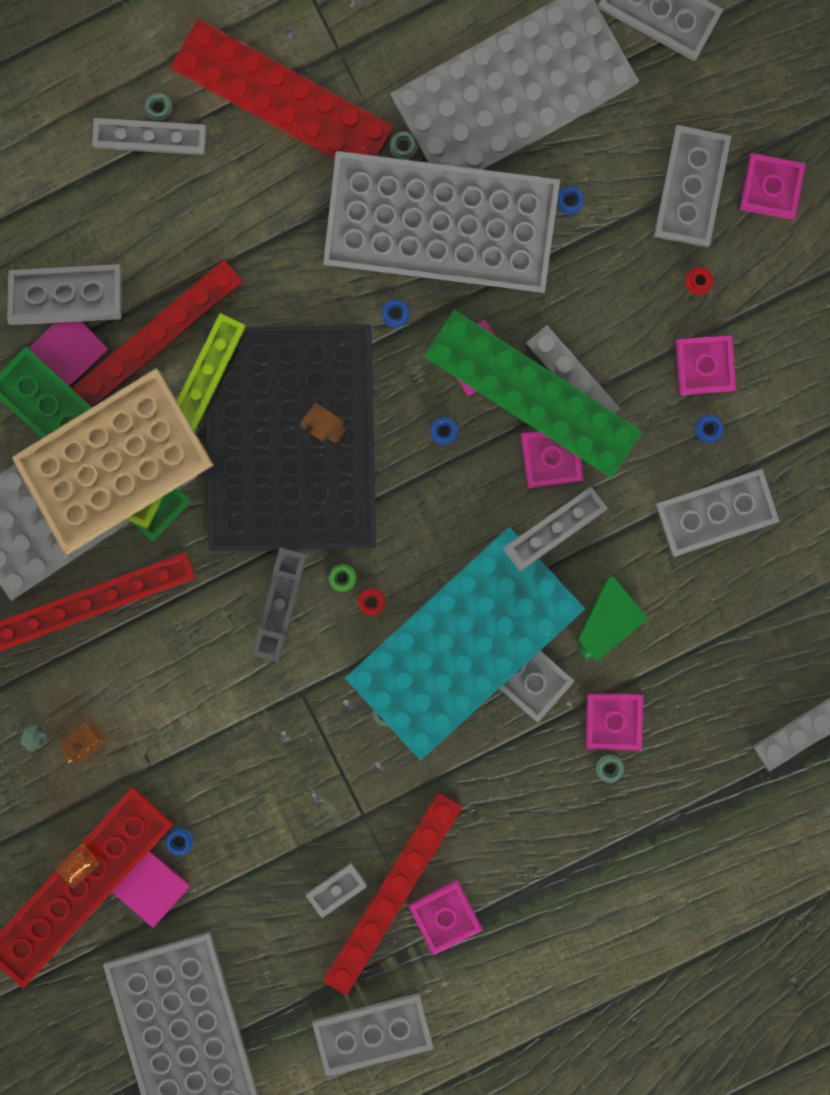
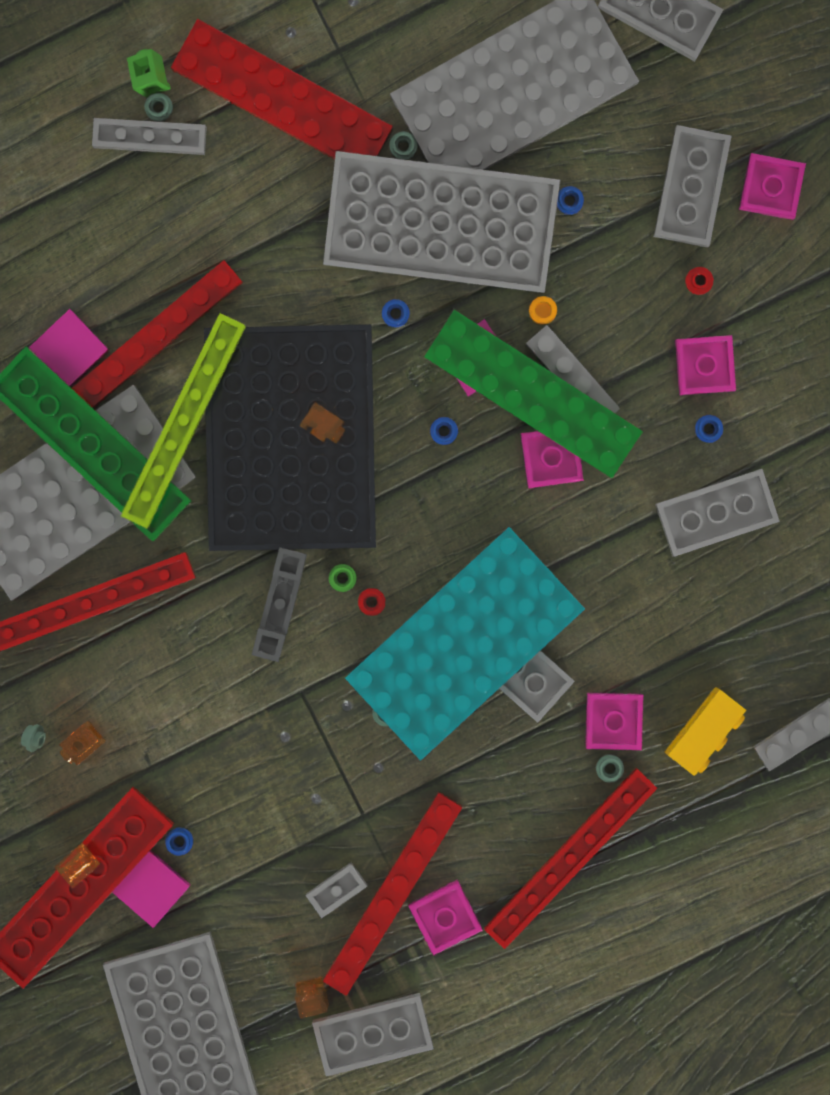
(64, 294): light grey plate -> none
(112, 461): tan plate -> none
(147, 73): none -> bright green brick
(311, 997): none -> clear orange brick
(542, 310): none -> light orange tile
(555, 529): light grey plate -> none
(570, 858): none -> red plate
(609, 620): green slope -> none
(706, 731): none -> yellow brick

